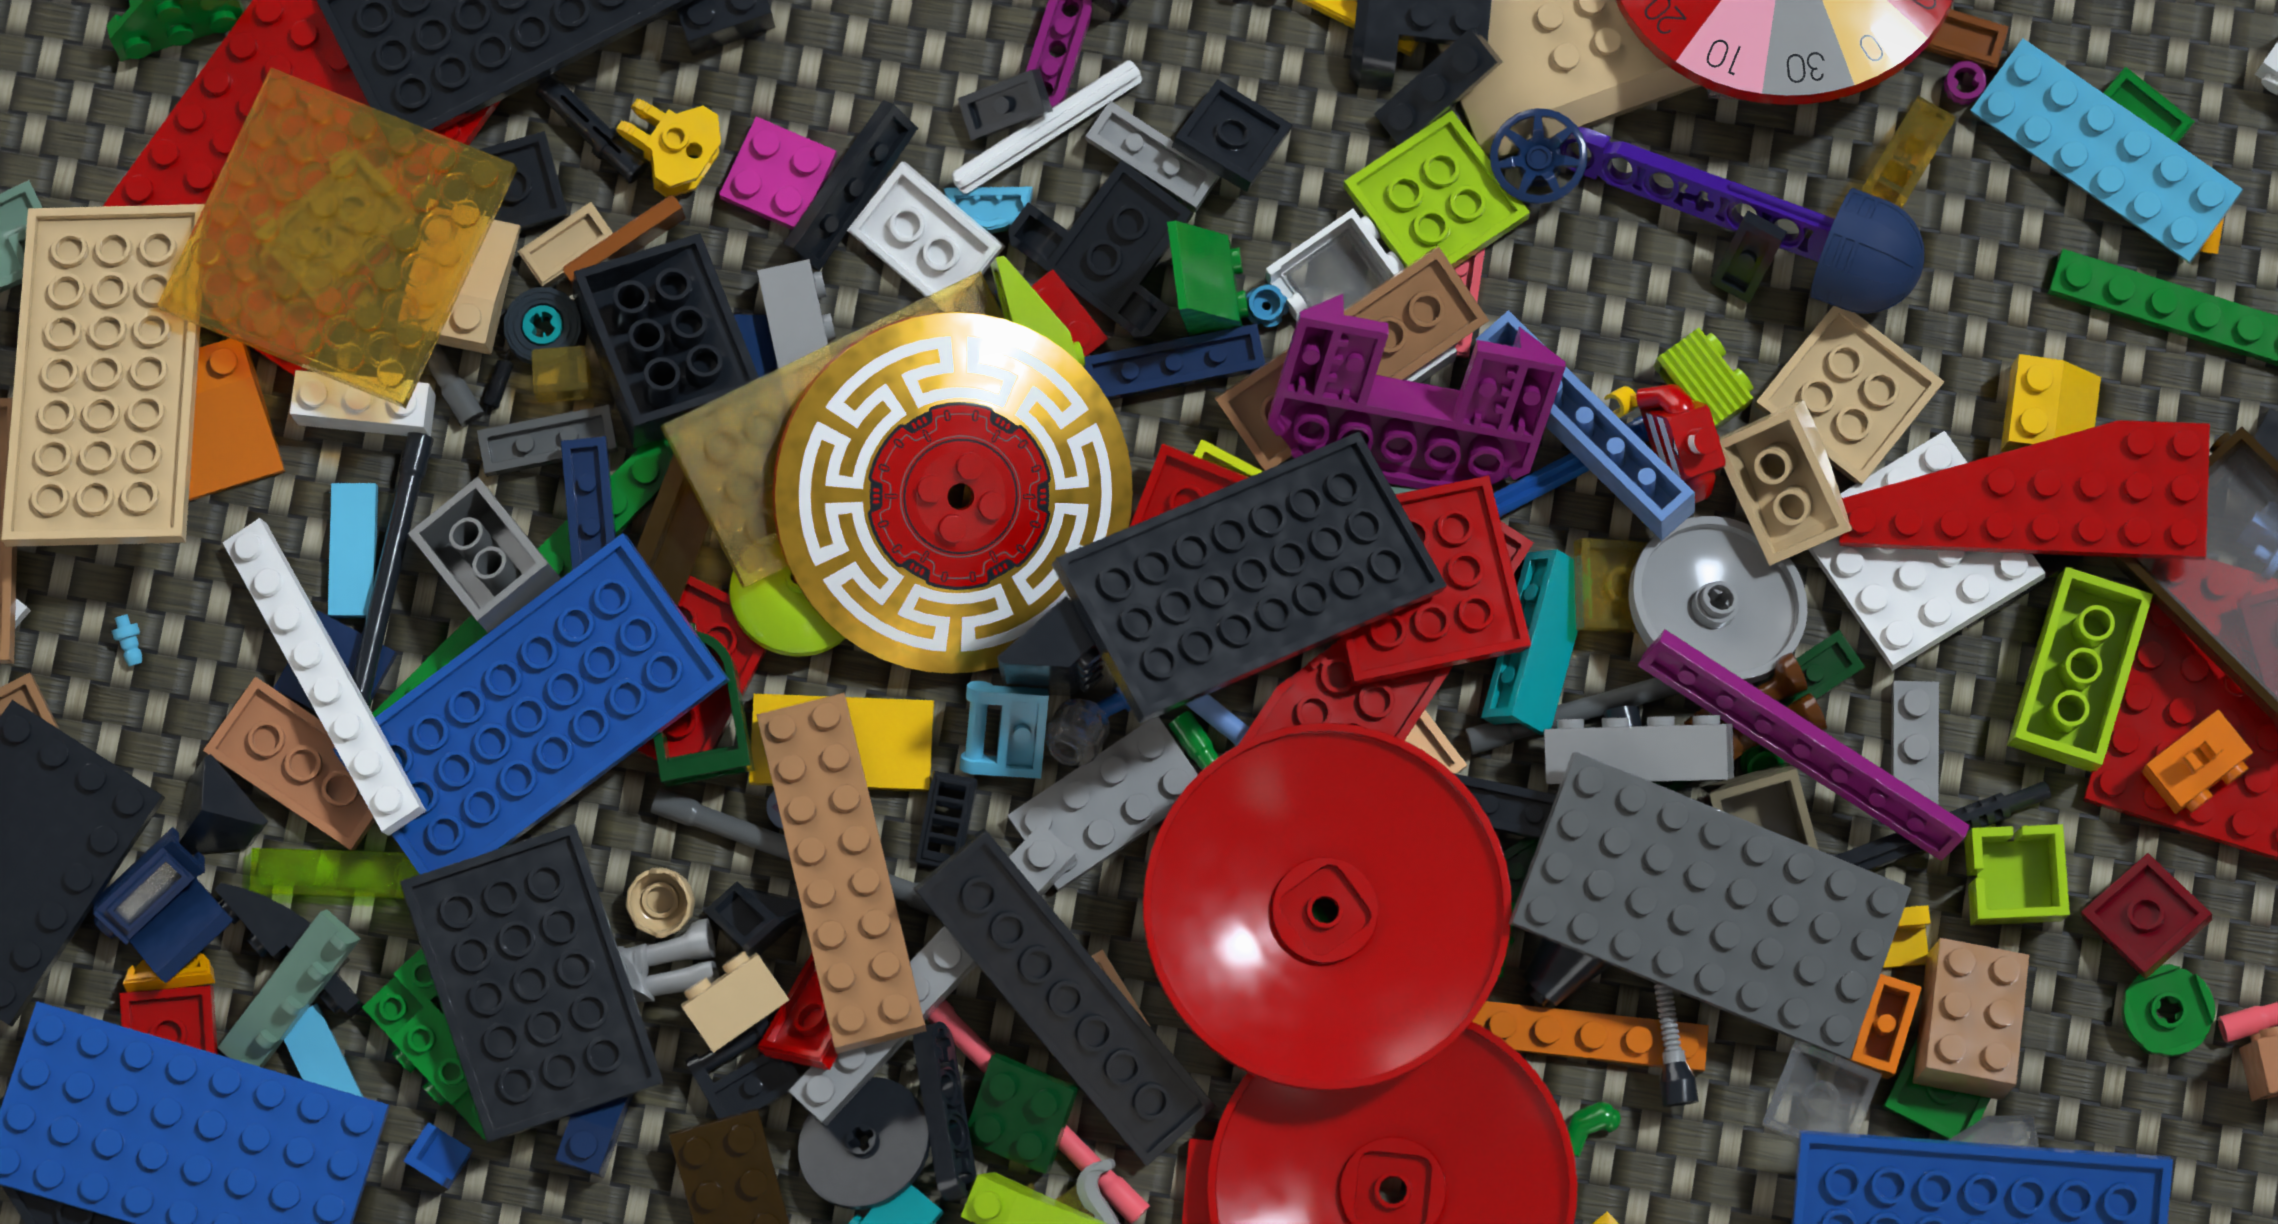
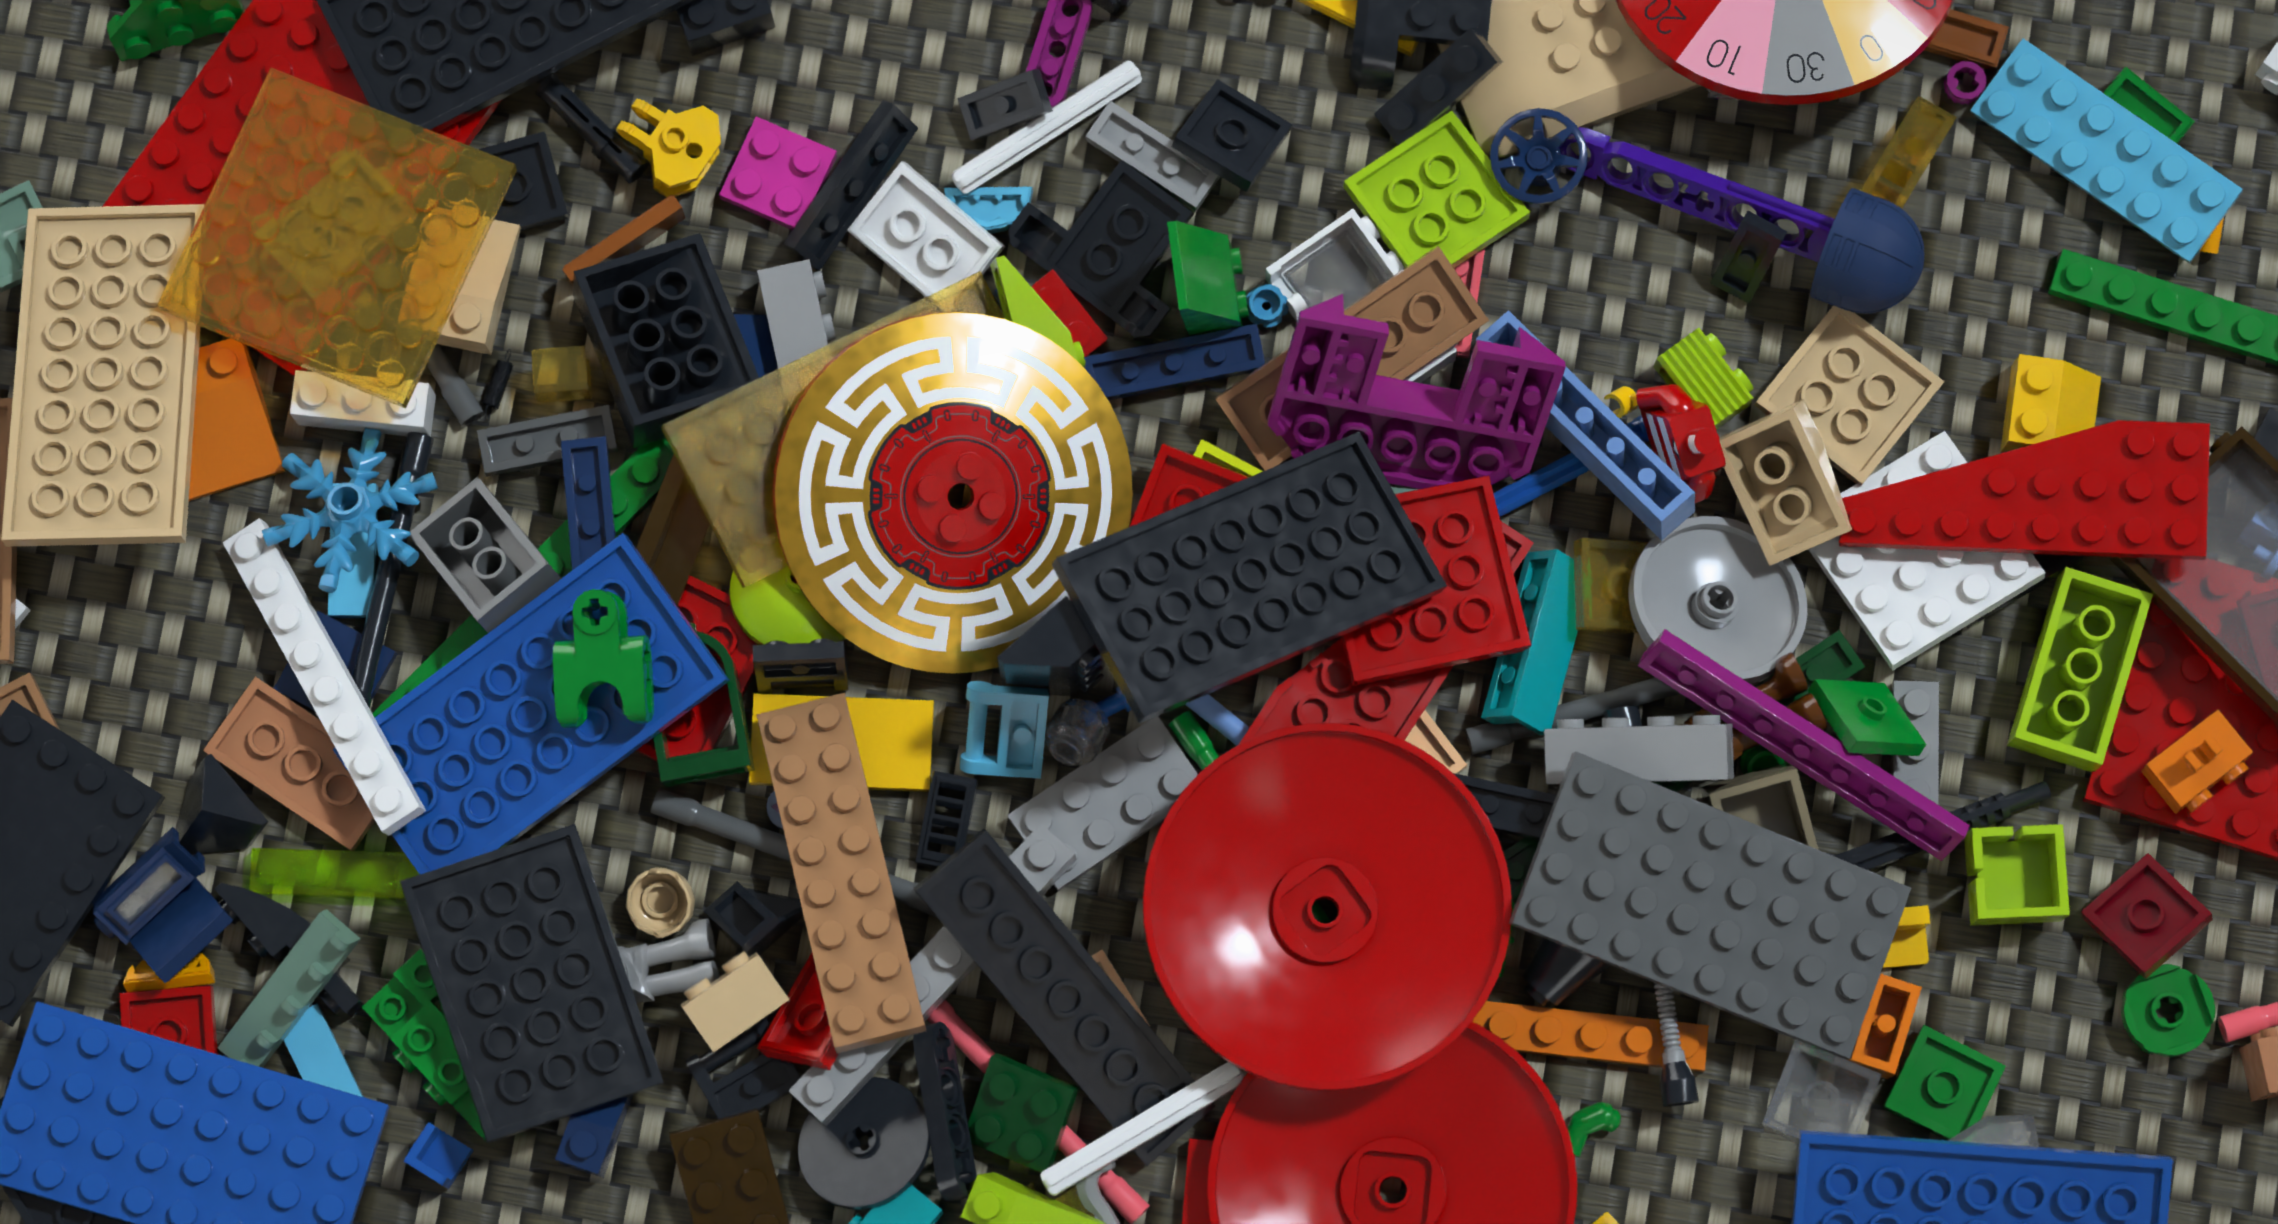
(127, 637): medium azure piece -> none
(350, 509): none -> dark azure piece
(537, 304): black bush -> none
(563, 244): tan tile -> none
(600, 656): none -> green piece
(800, 665): none -> black plate
(1141, 1128): none -> white axle
(1867, 717): none -> green plate
(1971, 1019): medium nougat brick -> none

